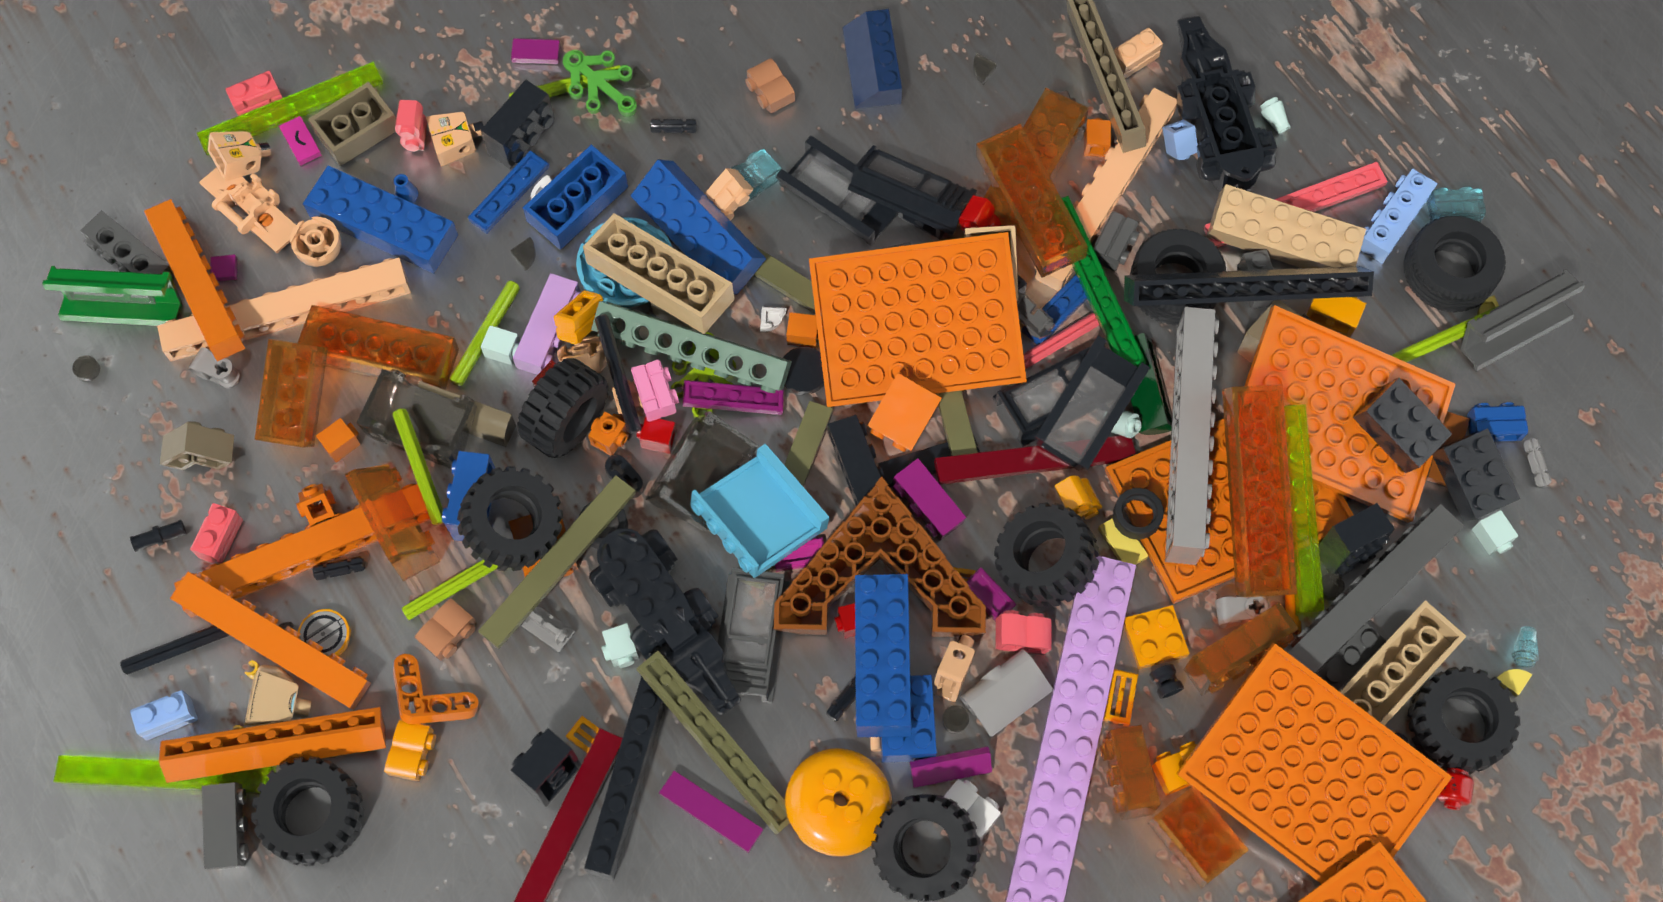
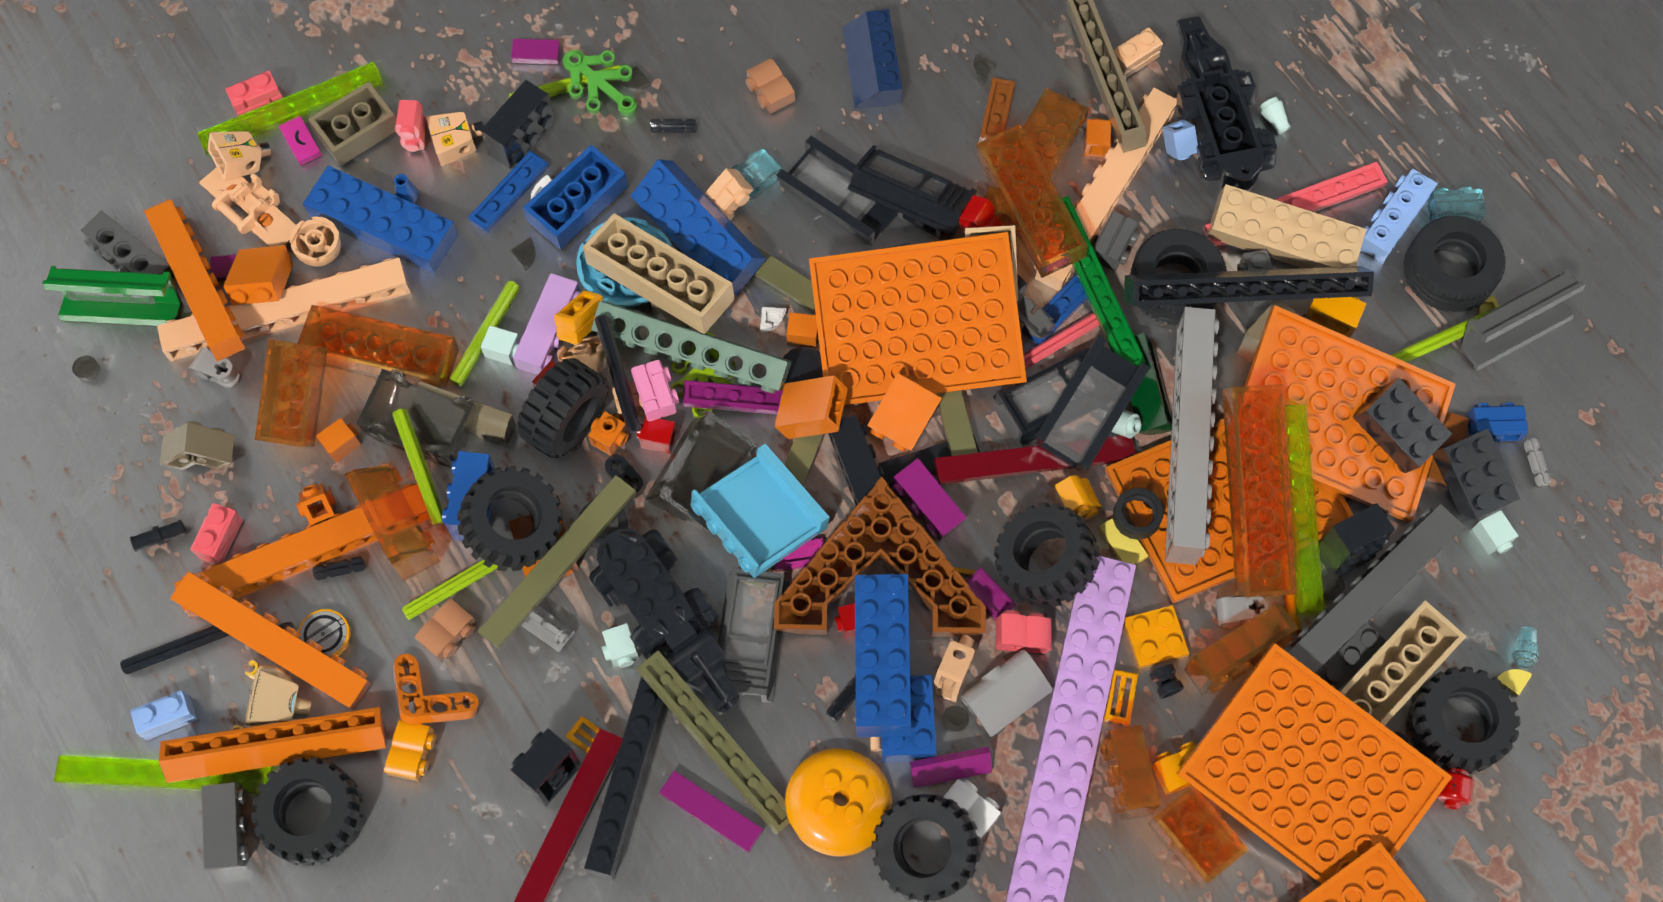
(258, 275): none -> orange brick
(811, 407): none -> orange brick
(997, 107): none -> dark orange tile

